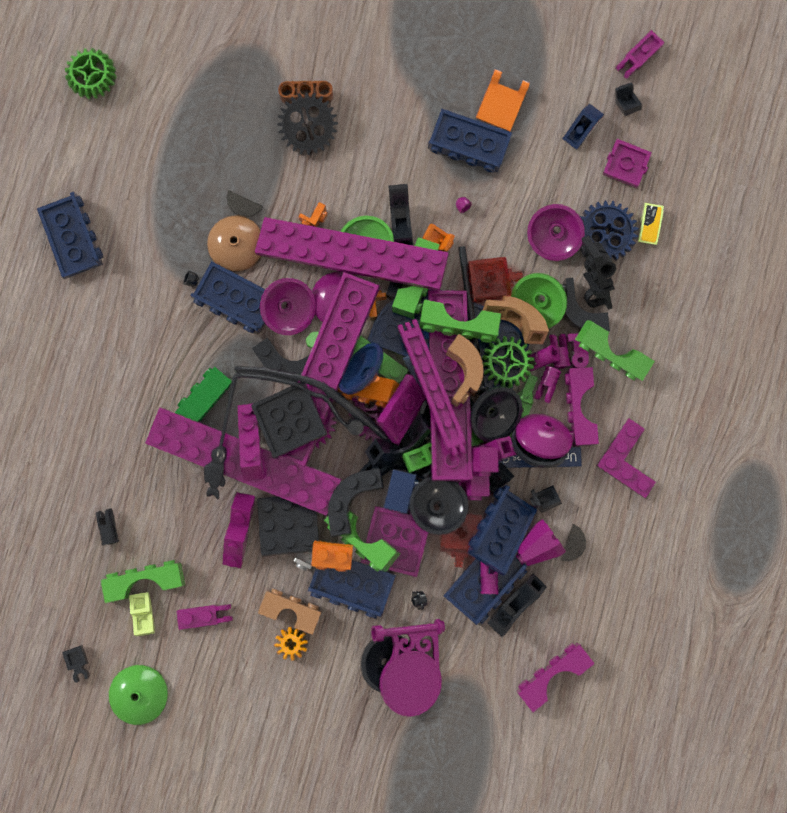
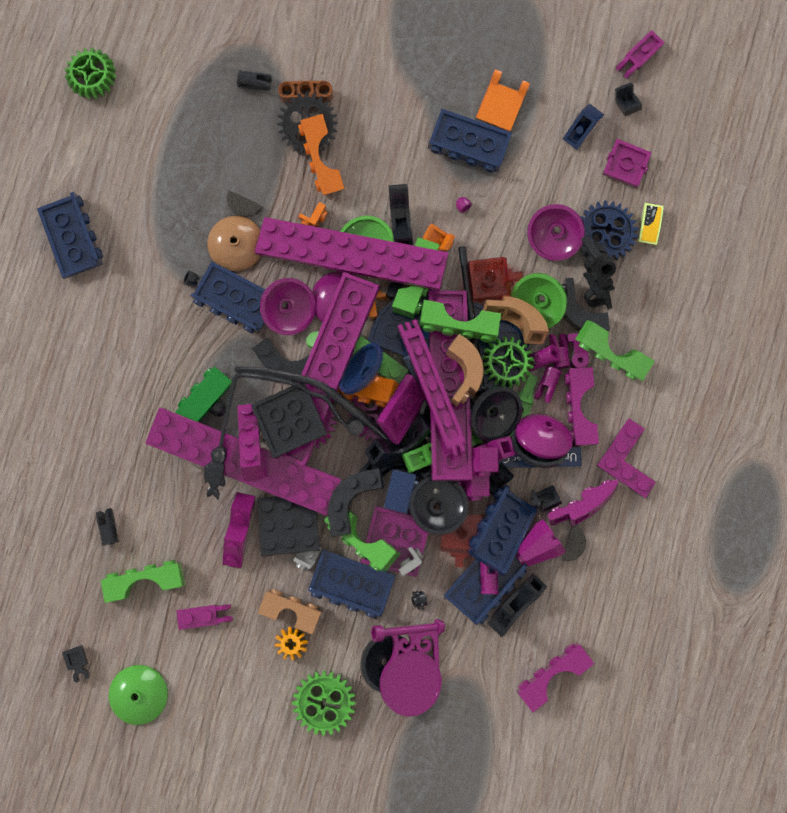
(142, 614): yellowish green slope -> none
(218, 409): none -> black hinge
(253, 80): none -> black hinge
(314, 130): none -> orange arch
(319, 720): none -> bright green gear
(332, 555): orange bracket -> none
(408, 564): none -> light grey bracket
(591, 502): none -> magenta slope

